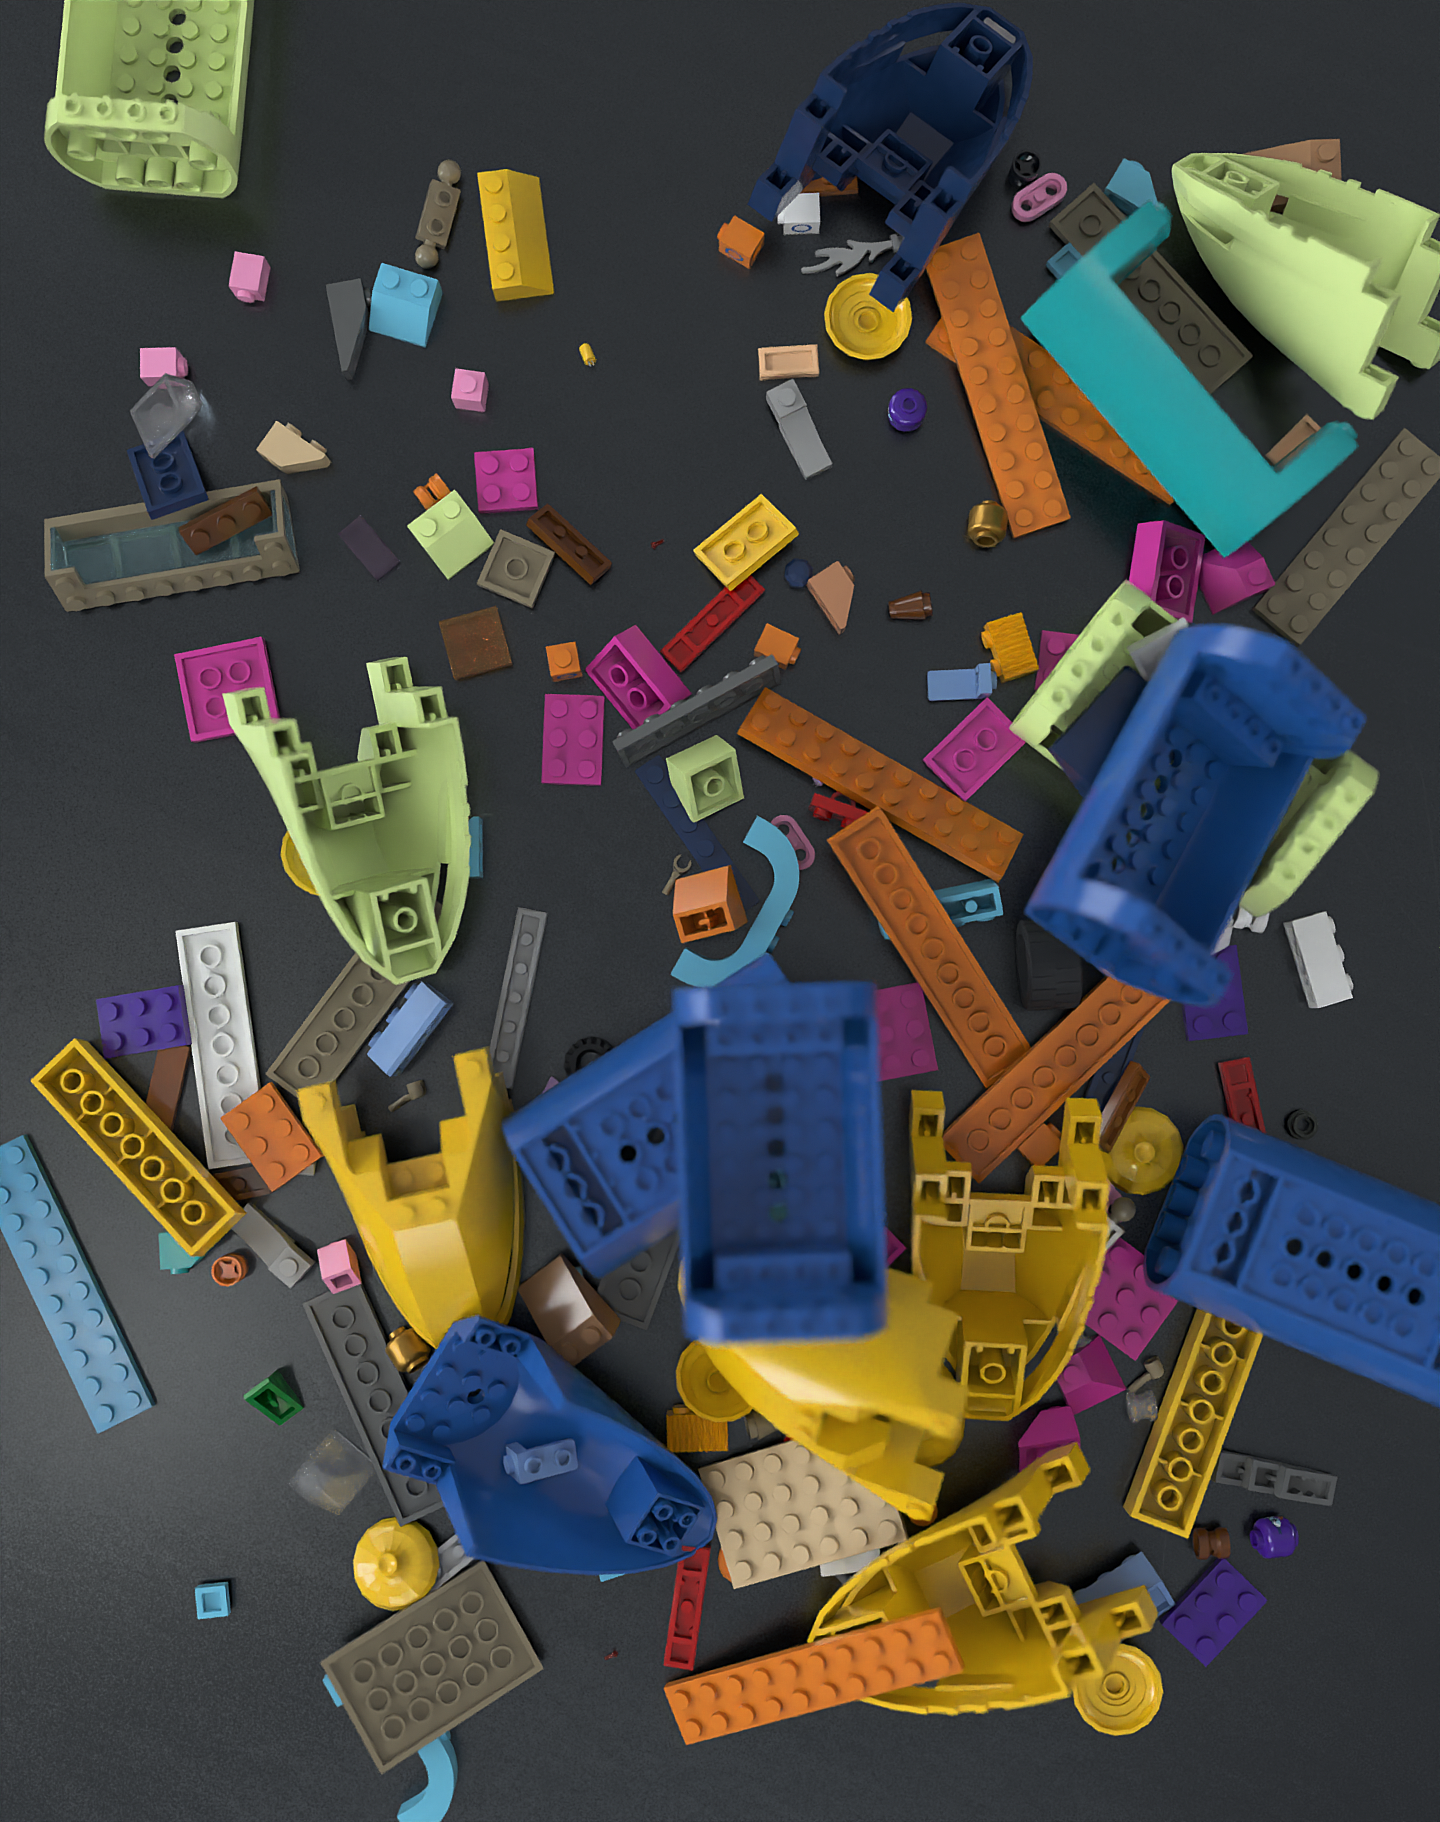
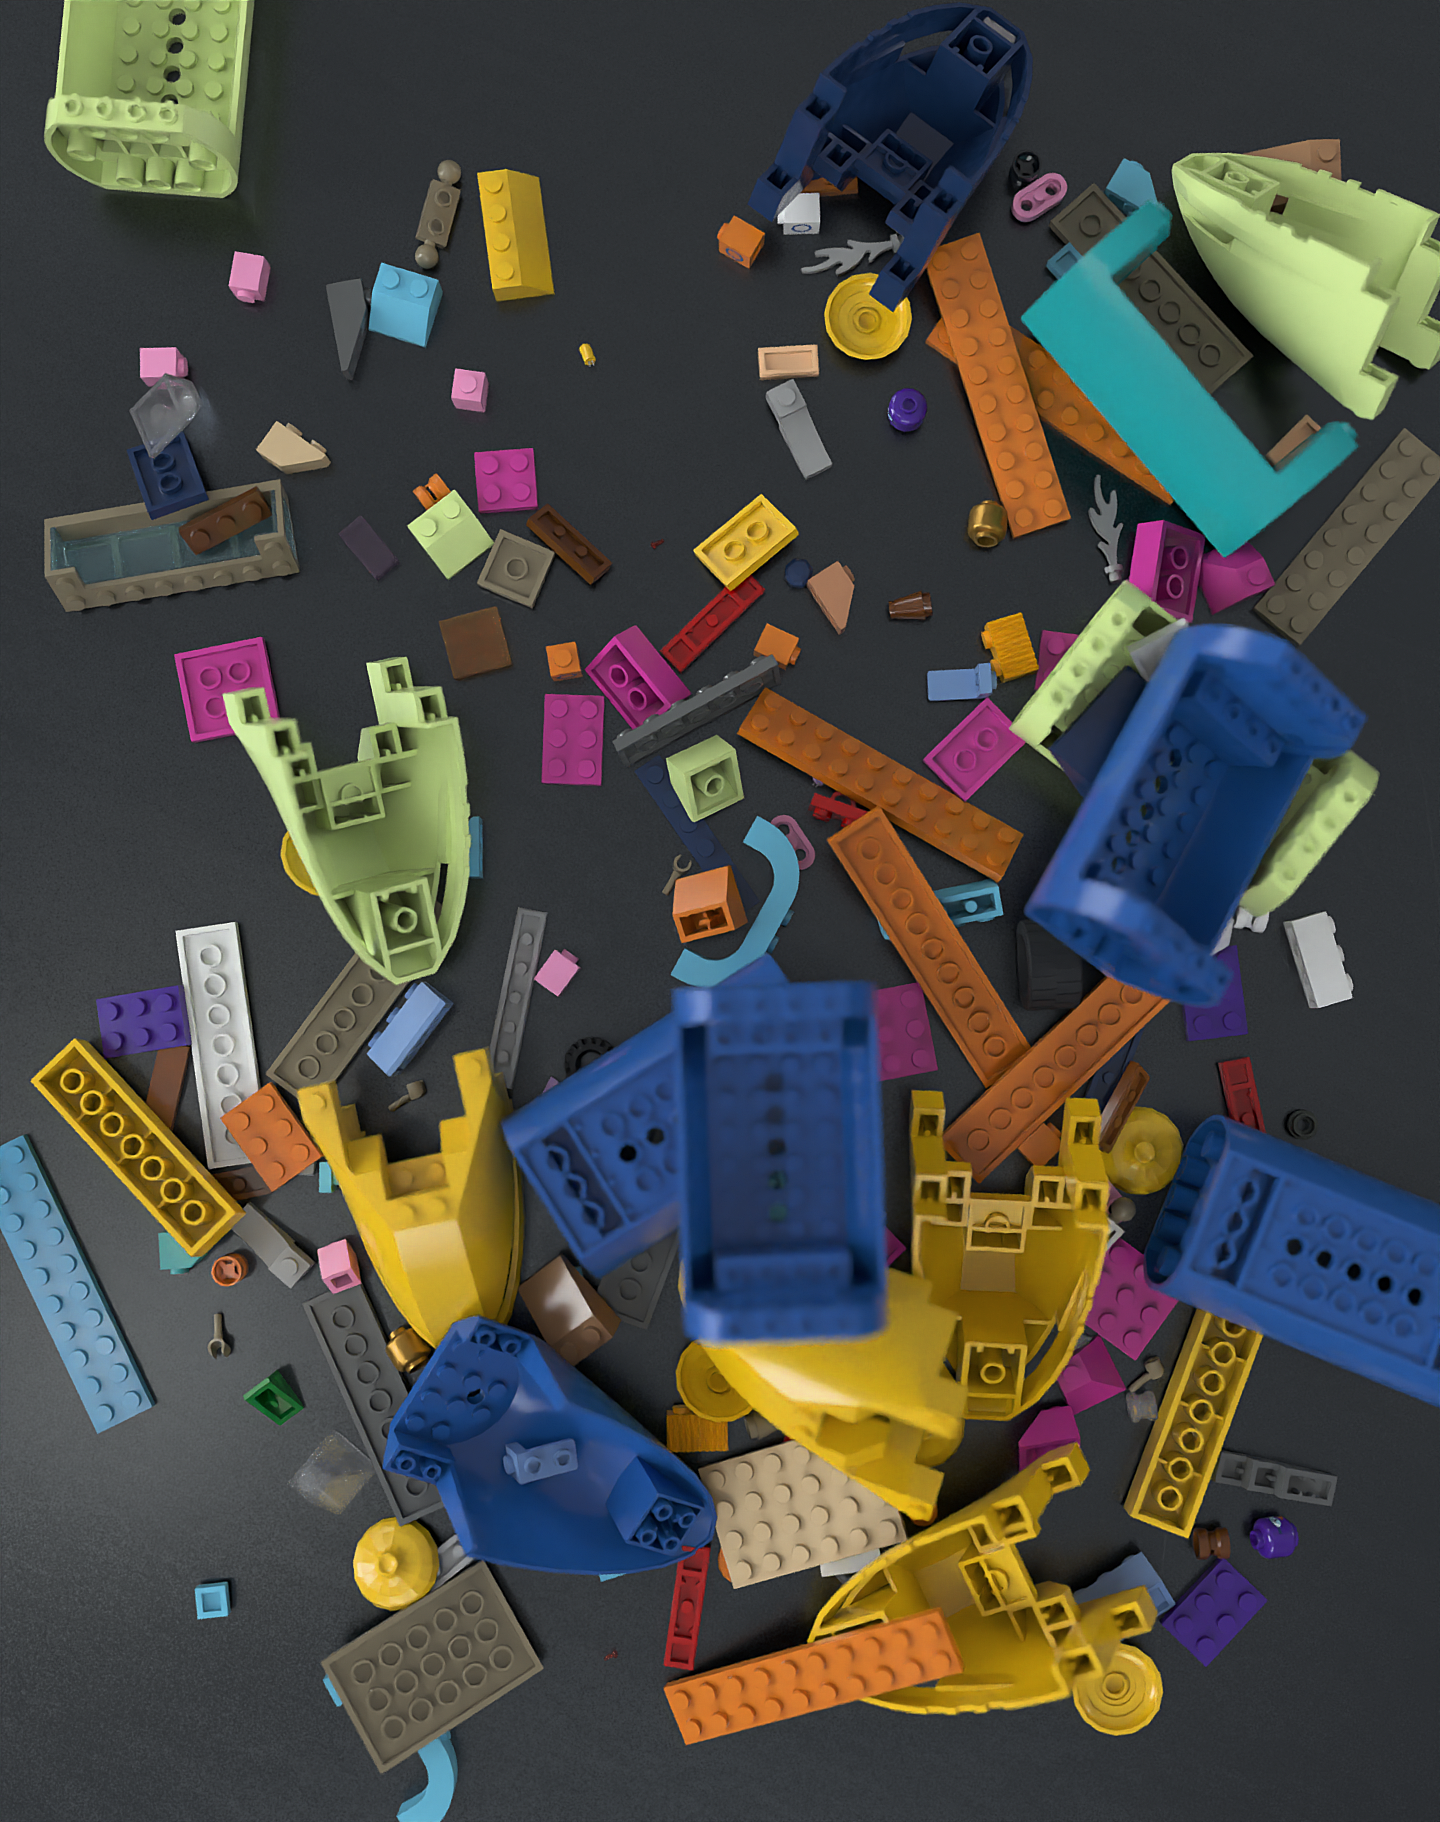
(218, 1340): none -> dark tan hand
(327, 1180): none -> medium azure plate
(558, 971): none -> bright pink brick
(1104, 526): none -> light grey piece

